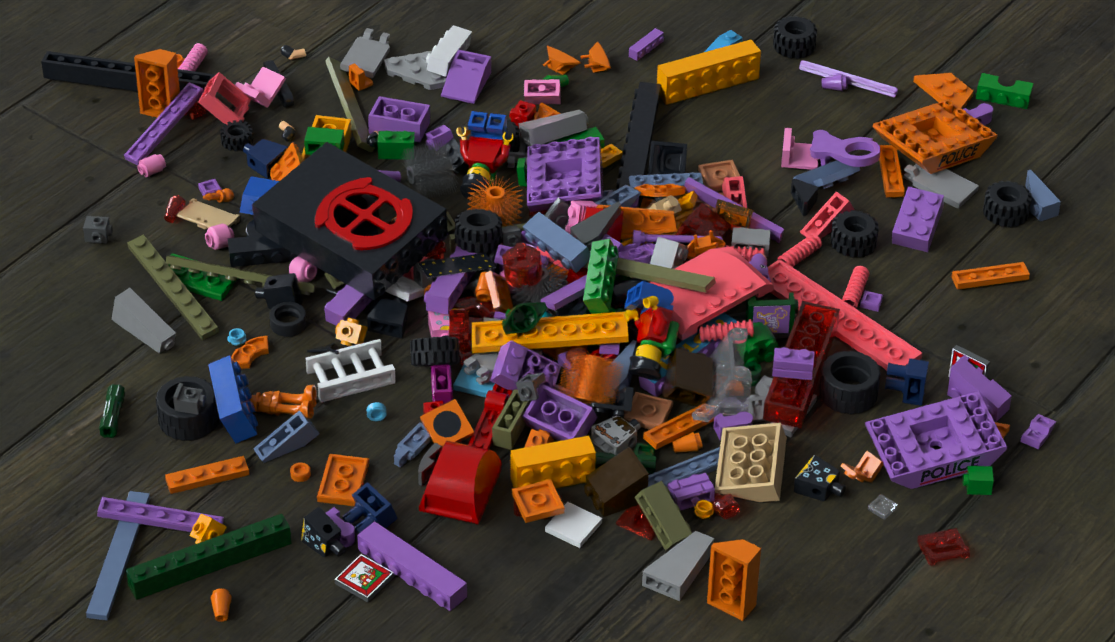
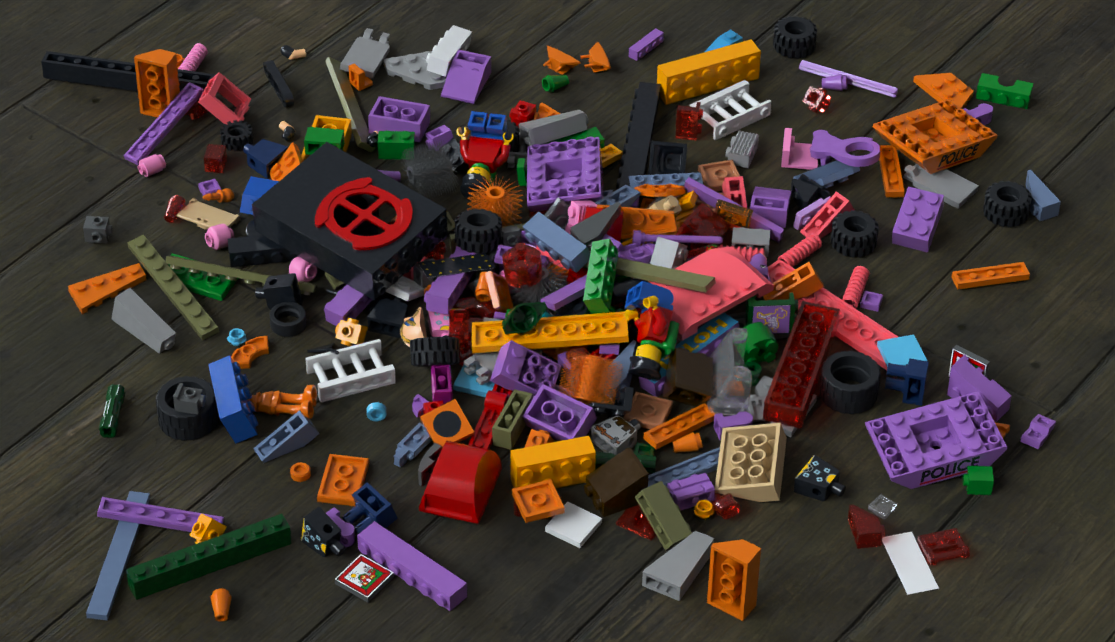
(96, 289): none -> orange wing
(207, 474): orange plate -> none
(215, 158): none -> clear red brick
(263, 87): bright pink bracket -> none
(413, 327): none -> light nougat hat
(417, 406): none -> medium lavender tile
(528, 386): dark grey bracket -> none
(542, 91): bright pink brick -> none
(688, 122): none -> clear red bracket
(703, 244): orange piece -> none
(706, 413): clear tile -> none
(720, 331): coral piece -> none
(731, 97): none -> white fence
(742, 148): none -> light grey brick
(771, 204): none -> medium lavender slope
(793, 363): medium lavender brick -> none
(801, 282): none -> orange slope
(806, 214): none -> lavender hinge
(817, 99): none -> clear red brick
(821, 192): none -> black axle
(865, 528): none -> clear red slope
(866, 468): orange bracket -> none
(900, 349): none -> medium azure tile
(909, 563): none -> white sticker

